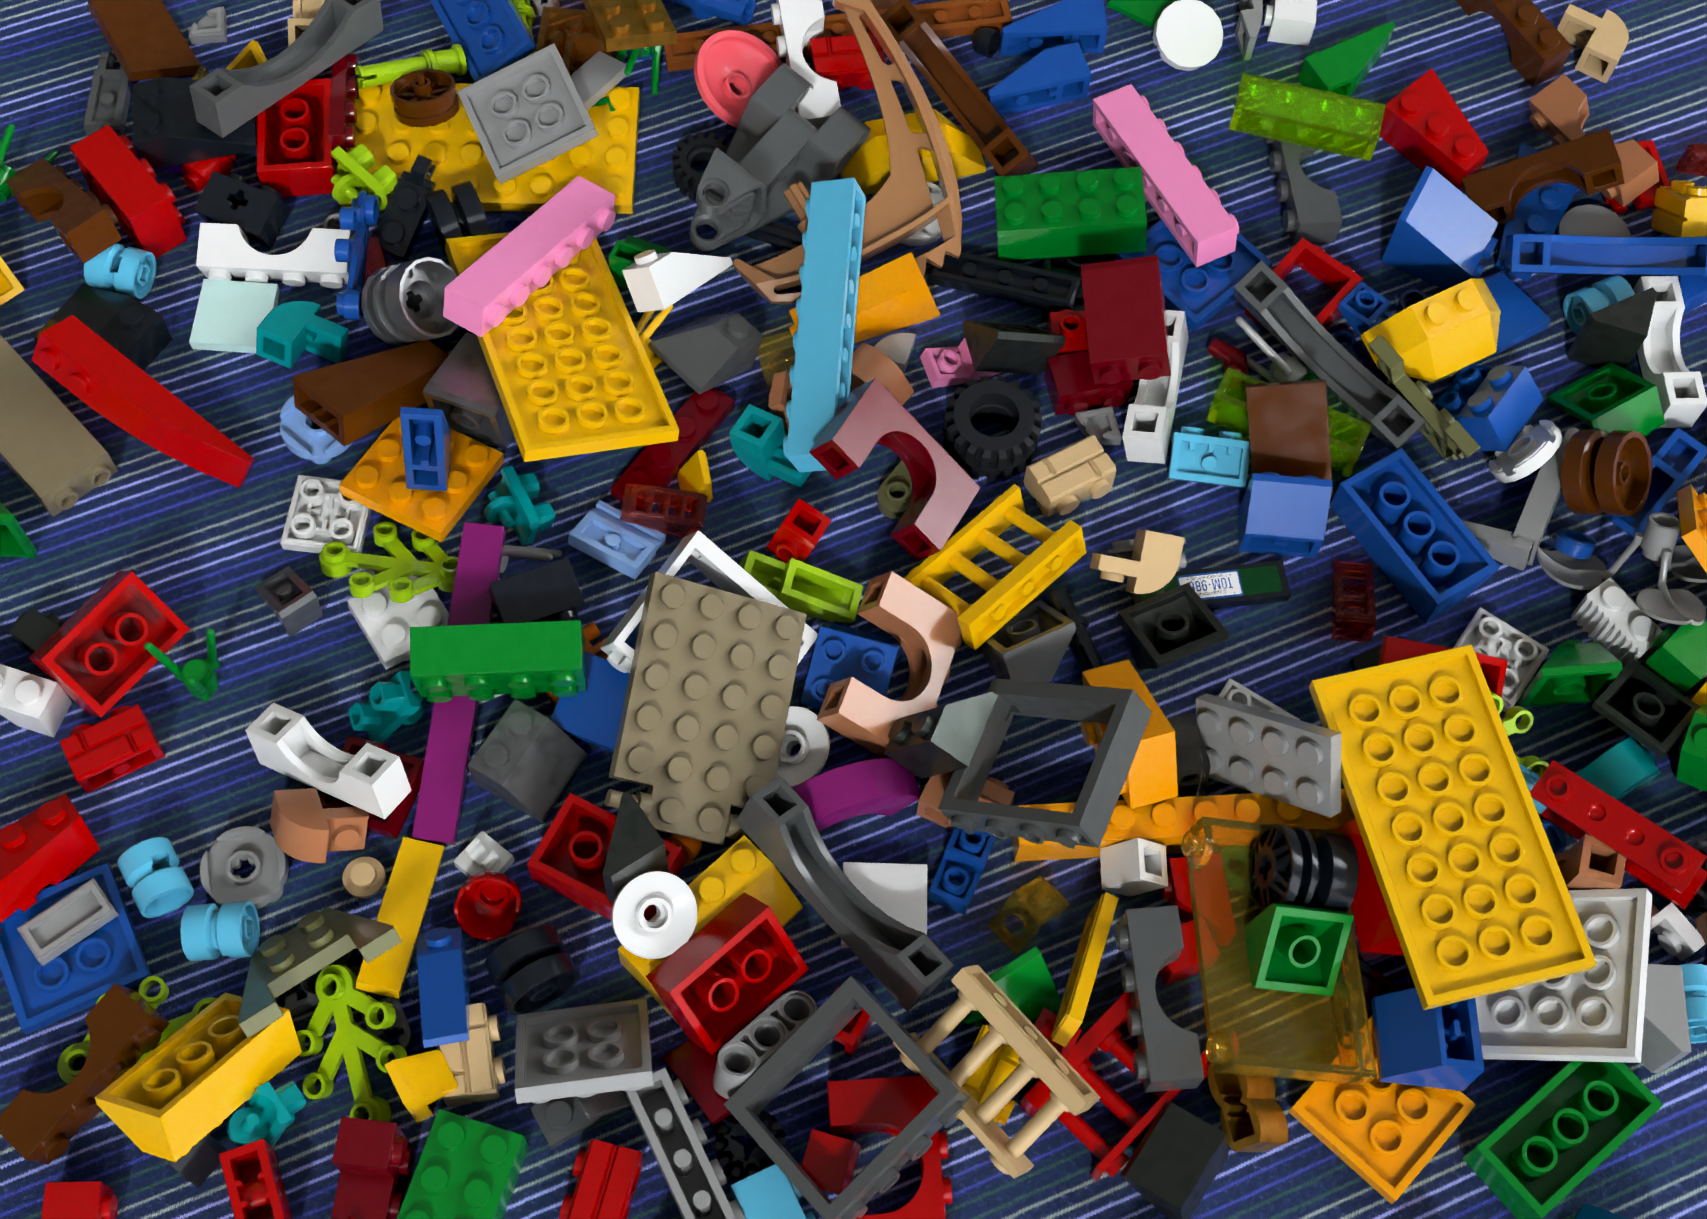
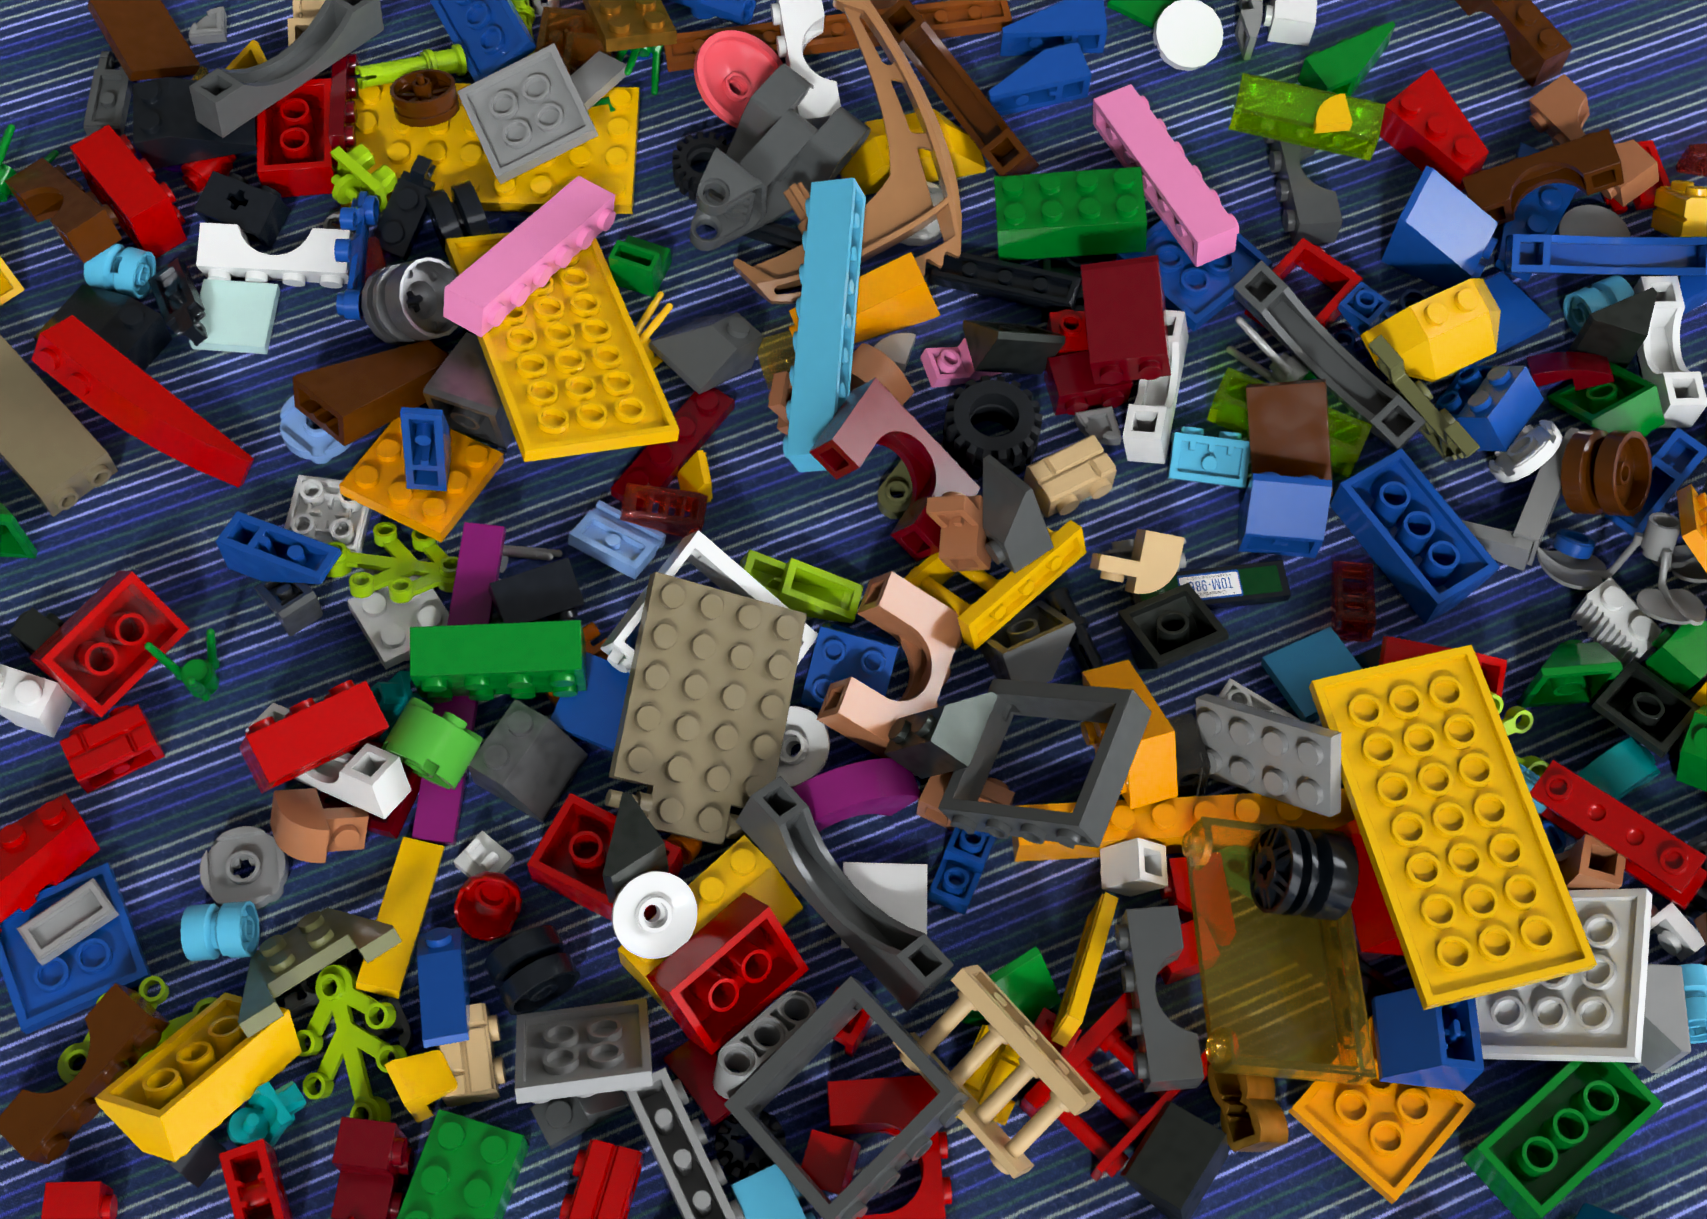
(155, 877): medium azure wheel -> none
(179, 301): none -> black hinge
(274, 552): none -> blue slope
(297, 328): teal brick -> none
(312, 734): none -> red brick
(364, 877): tan plate -> none
(432, 744): none -> bright green brick
(513, 506): teal hips -> none
(667, 277): white slope -> none
(759, 445): teal brick -> none
(798, 532): red brick -> none
(842, 61): red brick -> none
(961, 531): none -> nougat brick
(986, 41): black hinge -> none
(1011, 518): none -> dark grey slope
(1034, 905): clear yellow bracket -> none
(1228, 355): dark red arm -> none
(1297, 948): green slope -> none
(1304, 661): none -> dark azure tile
(1333, 115): none -> yellow tile
(1500, 640): white tile -> none
(1583, 368): none -> dark red slope
(1600, 38): tan brick -> none

